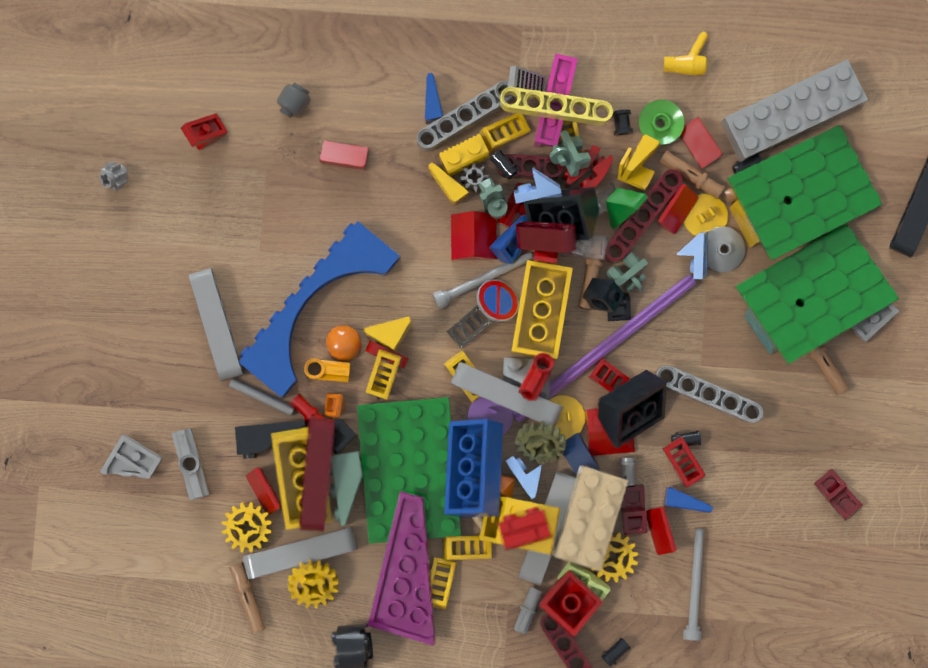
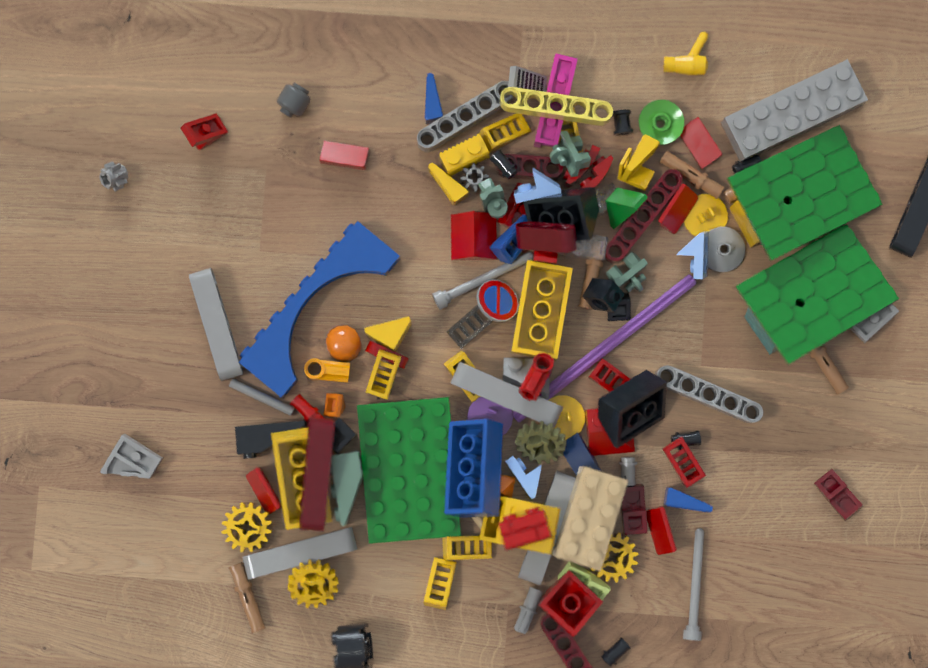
(185, 449): light grey piece -> none
(404, 585): magenta wing -> none

